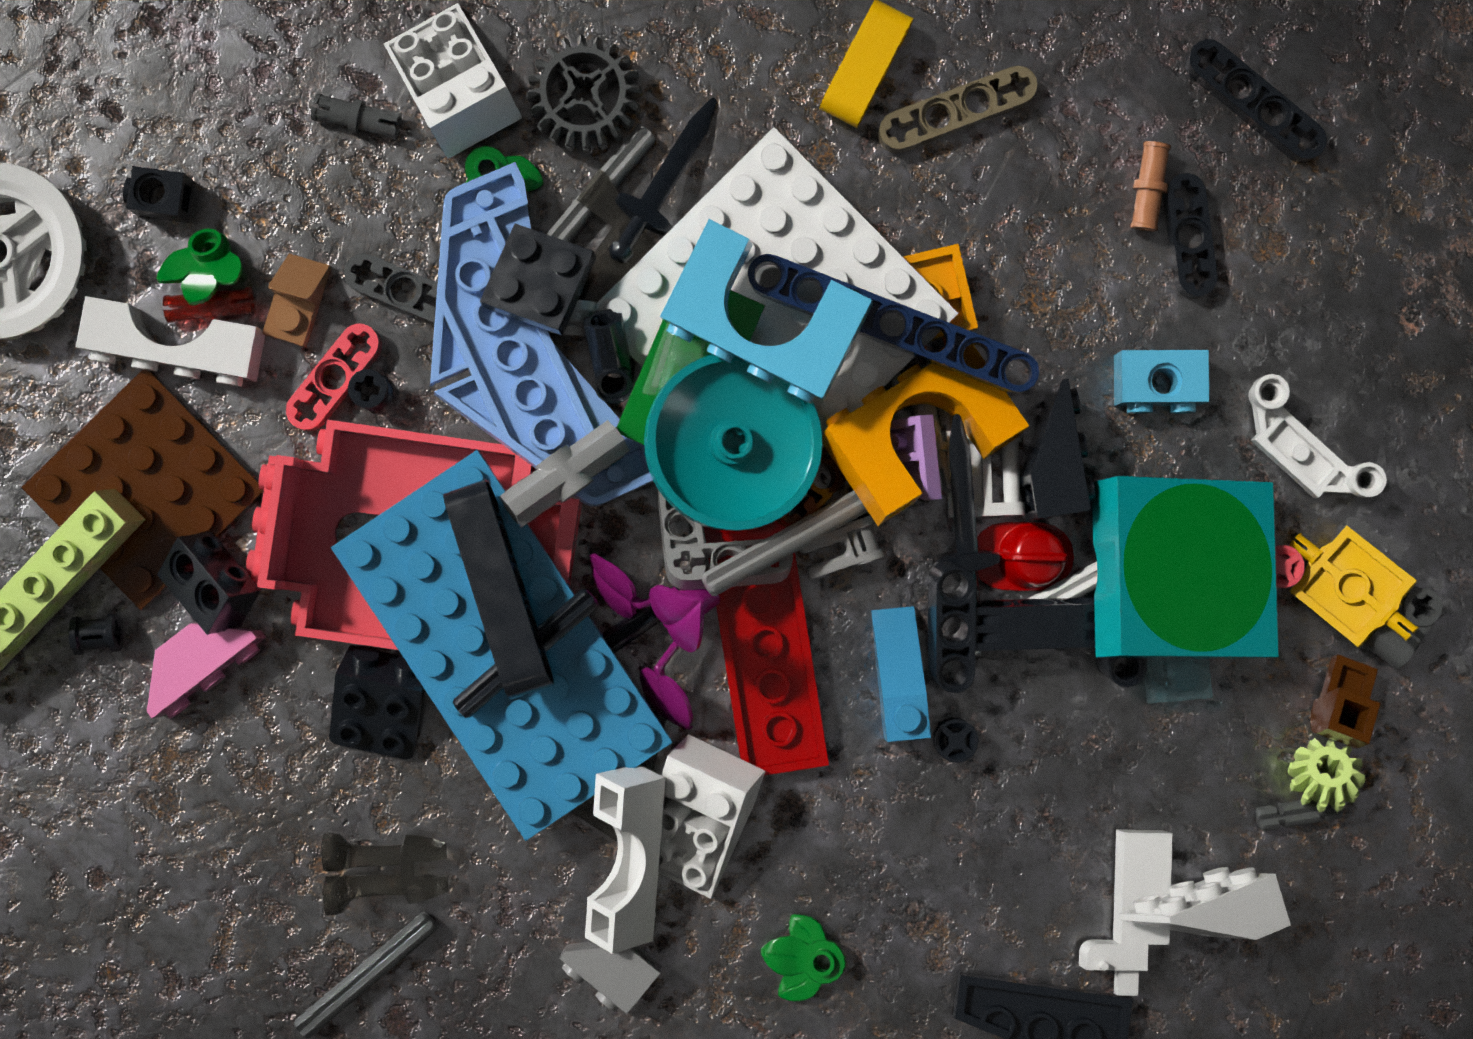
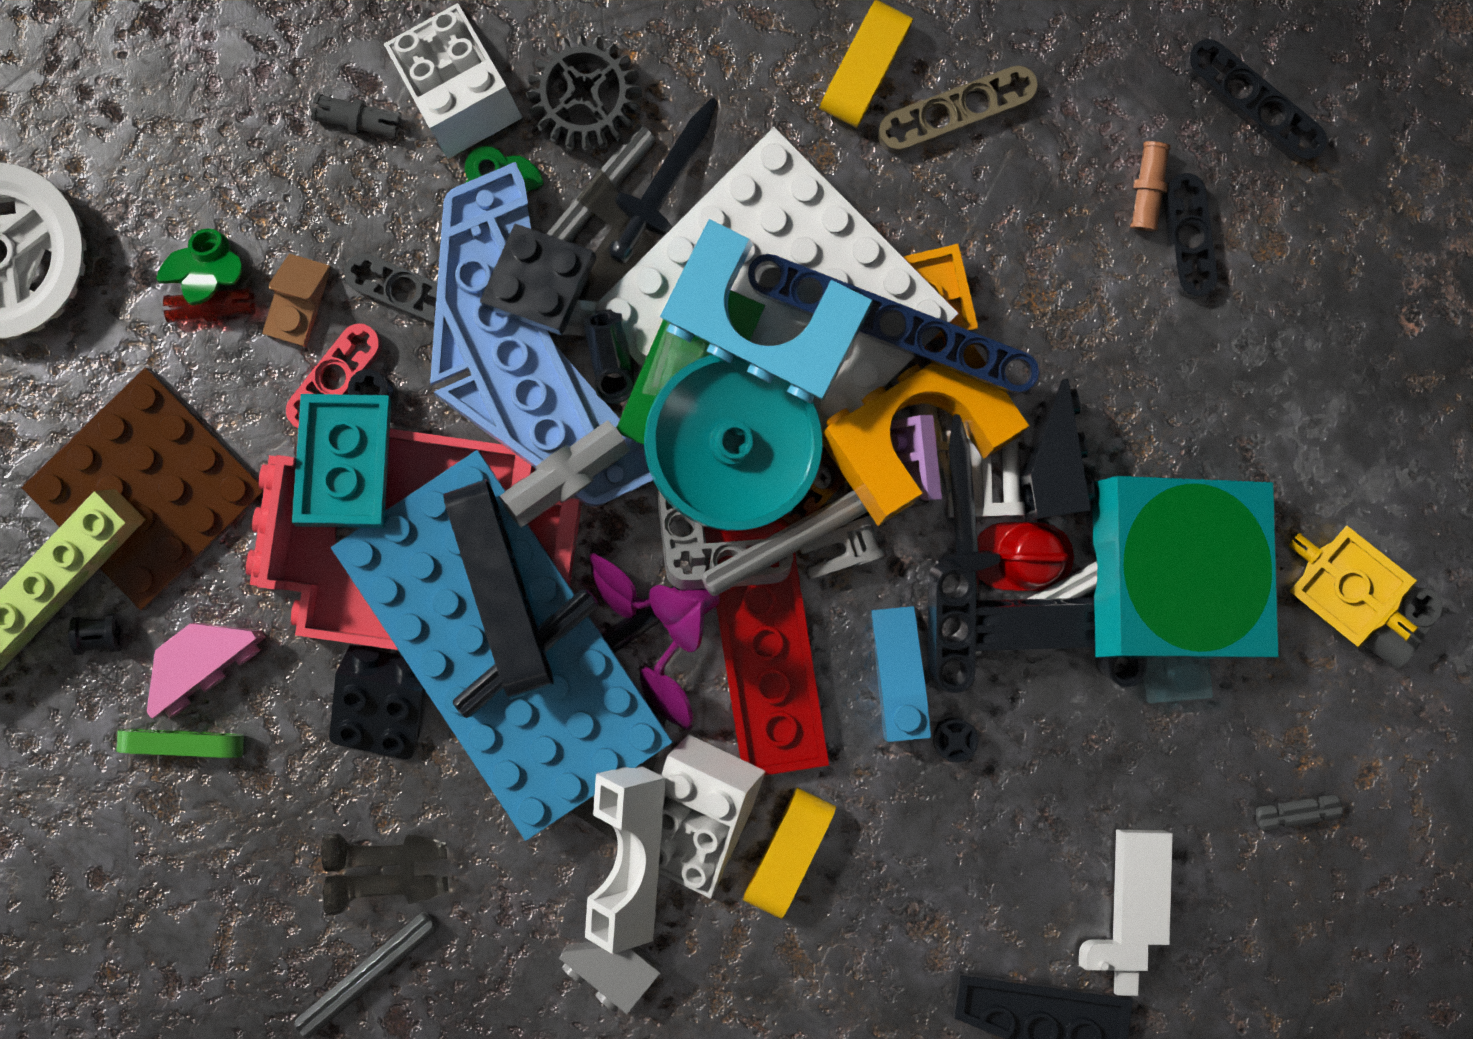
(117, 330): white arch -> none
(175, 203): black brick -> none
(180, 743): none -> bright green beam
(208, 582): black brick -> none
(342, 461): none -> teal plate
(789, 853): none -> yellow beam
(797, 958): green plate -> none
(1185, 369): medium azure brick -> none
(1219, 906): white slope -> none
(1289, 564): coral wheel -> none
(1301, 452): white plate -> none
(1321, 787): yellowish green gear -> none
(1345, 705): reddish brown brick -> none

